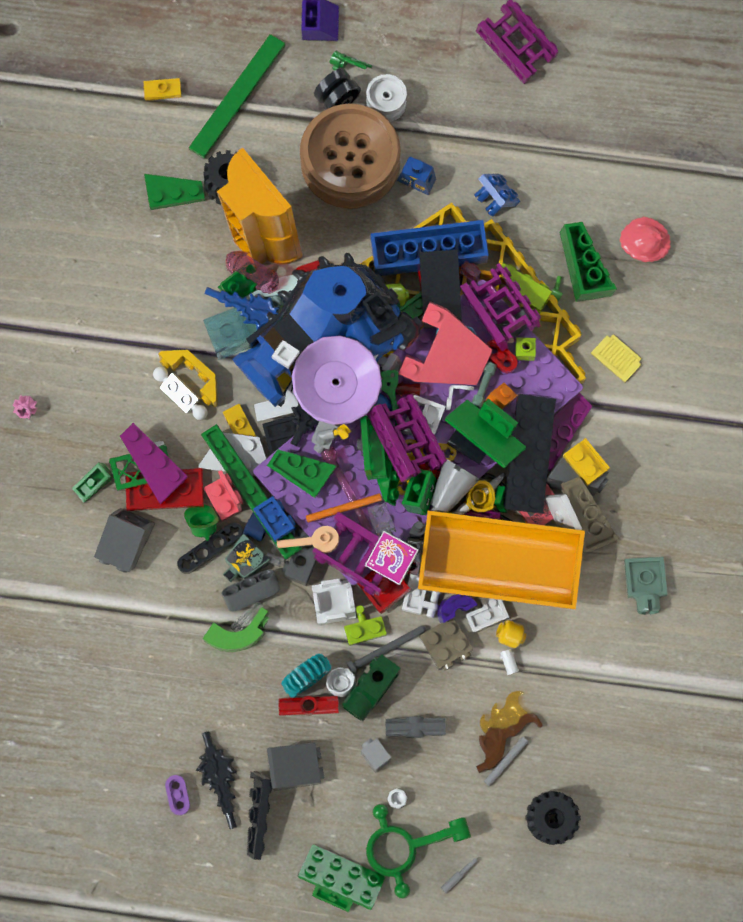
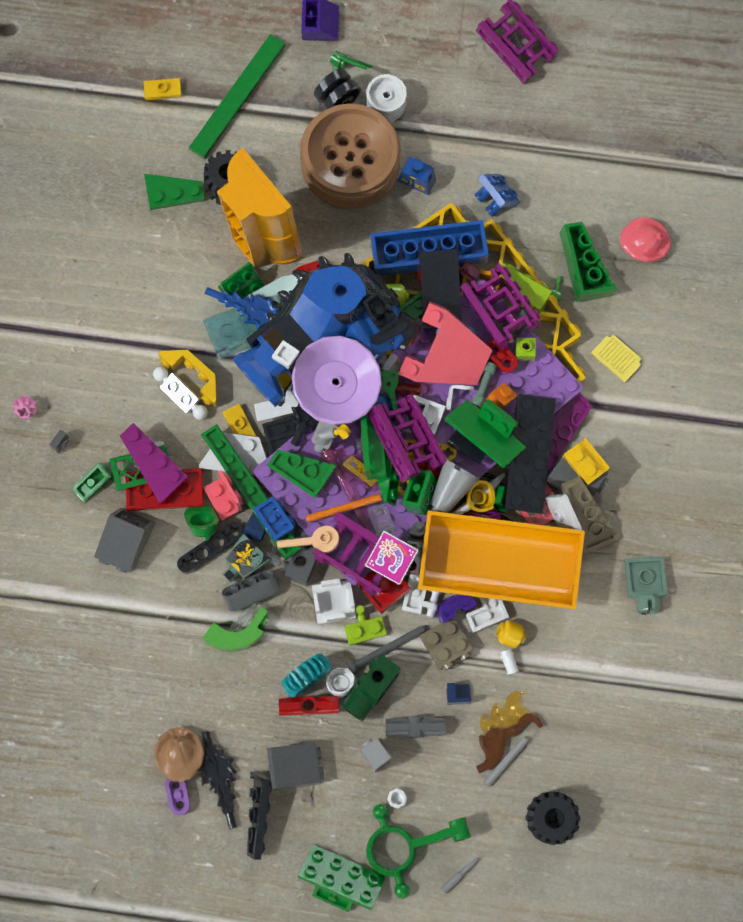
(60, 441): none -> dark grey plate
(179, 754): none -> medium nougat piece
(266, 278): clear pink piece -> none
(355, 468): none -> slope
(458, 694): none -> dark blue panel

